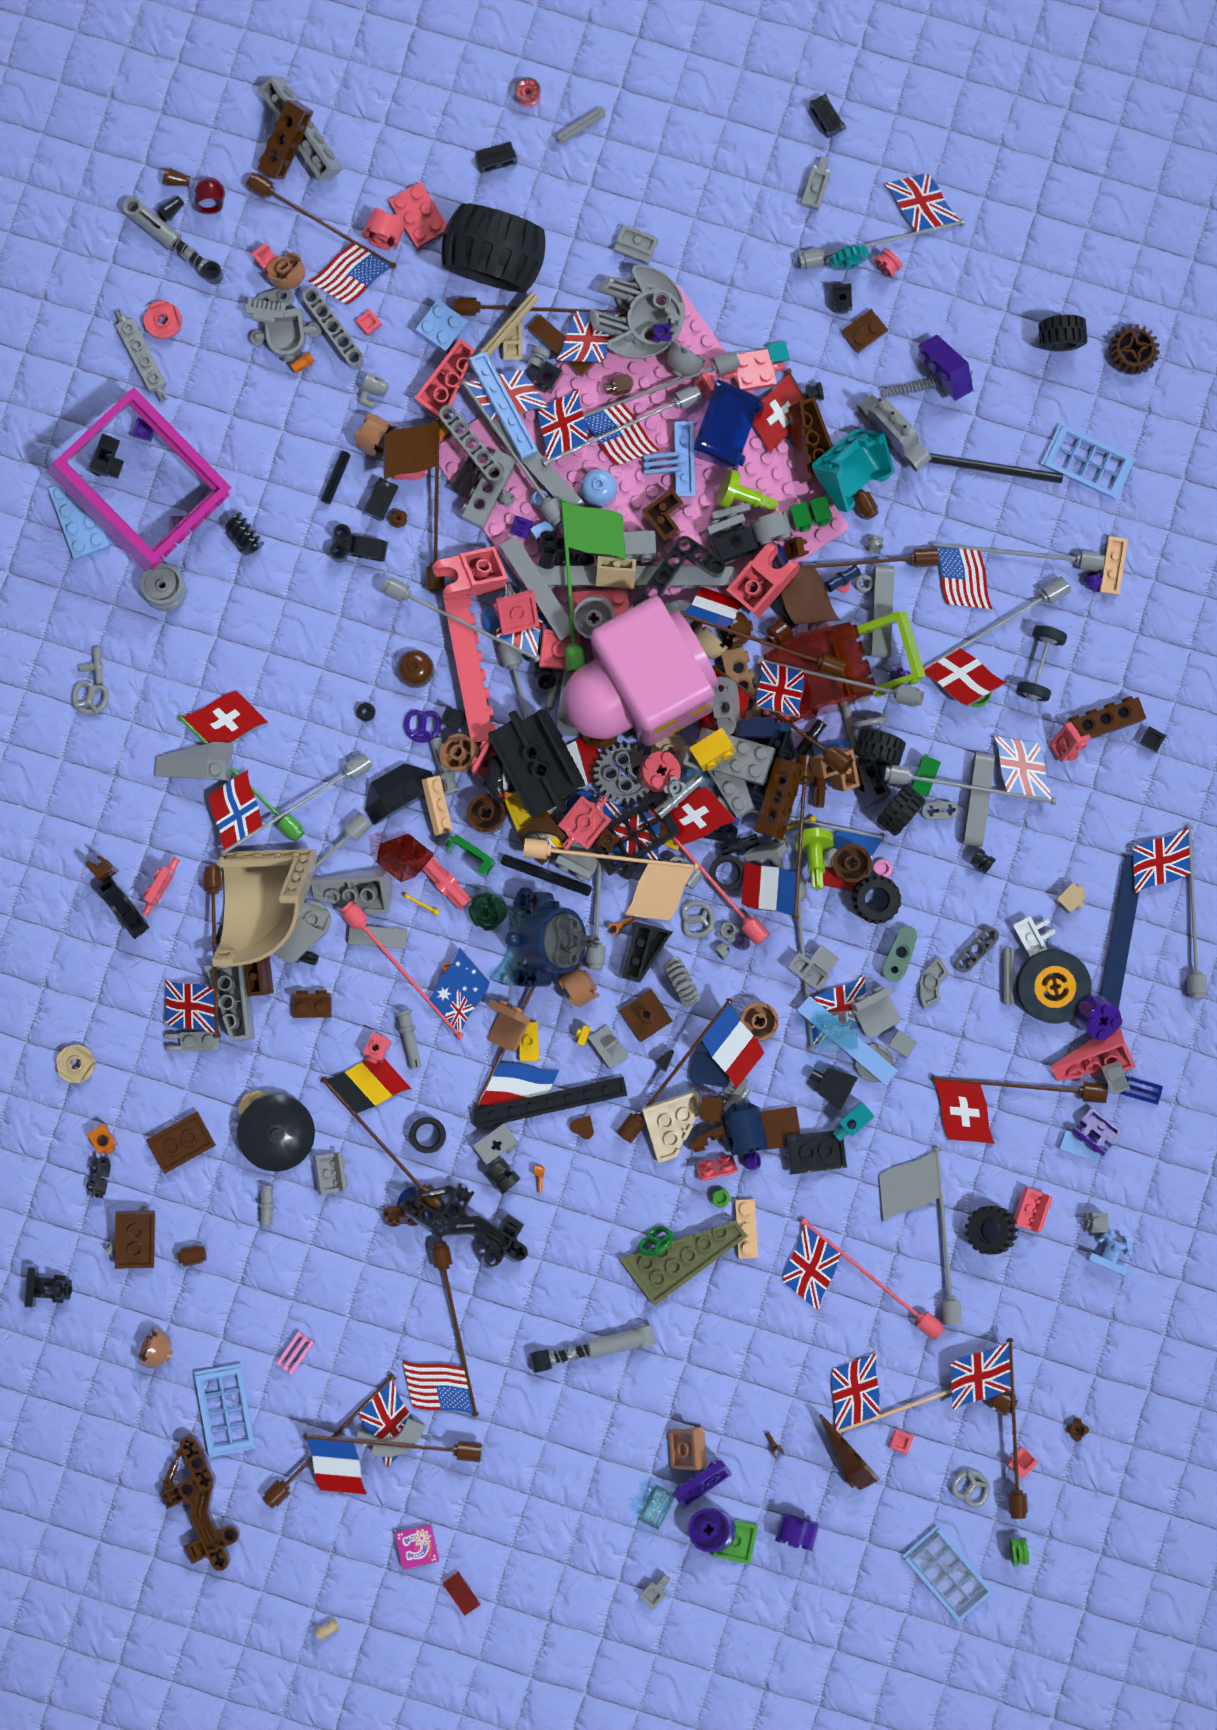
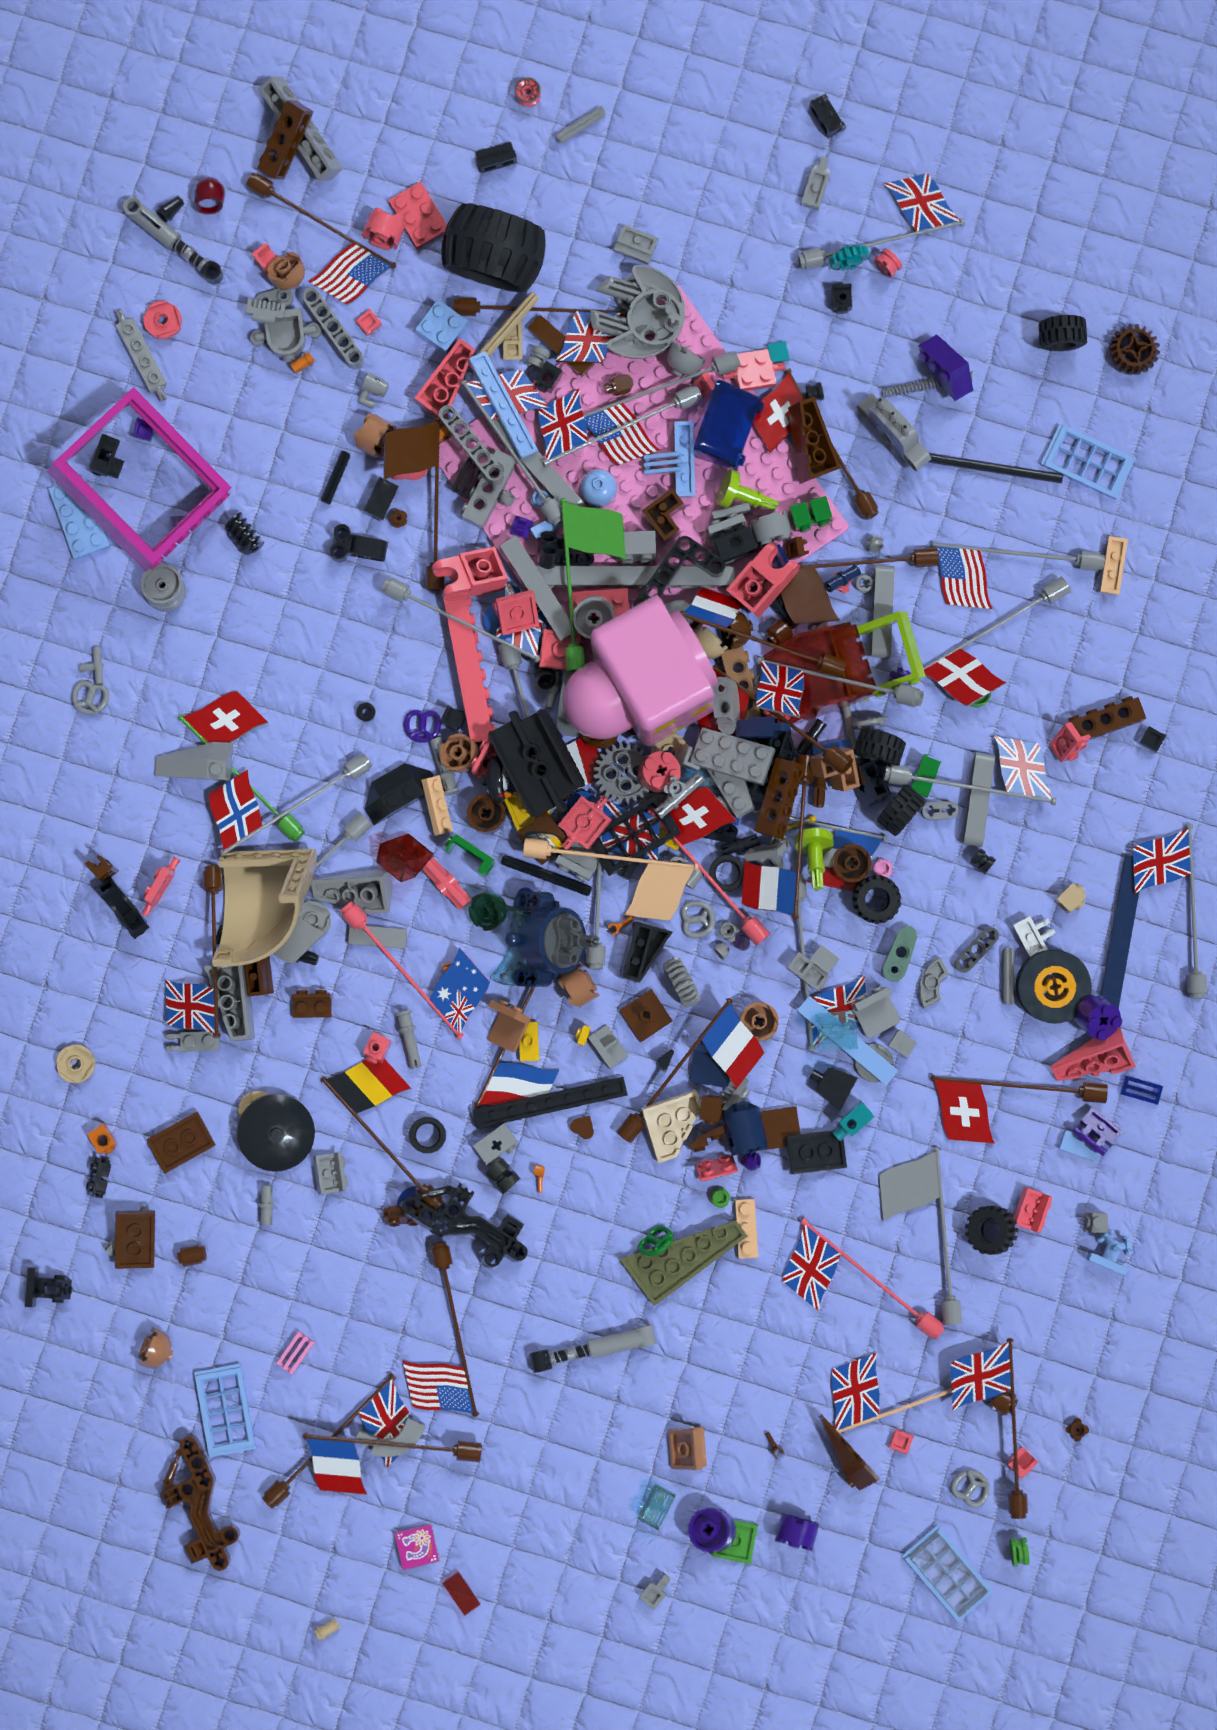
(175, 178): reddish brown cone -> none
(415, 669): reddish brown cylinder -> none
(435, 911): yellow hinge -> none
(608, 845): reddish brown plate -> none
(616, 572): tan brick -> none
(662, 328): dark purple plate -> none
(702, 1482): dark purple plate -> none
(713, 750): yellow brick -> none
(852, 464): teal windscreen -> none
(864, 331): reddish brown plate -> none
(1048, 635): black axle -> none
(1093, 580): dark purple plate -> none
(1115, 1077): light grey panel -> none

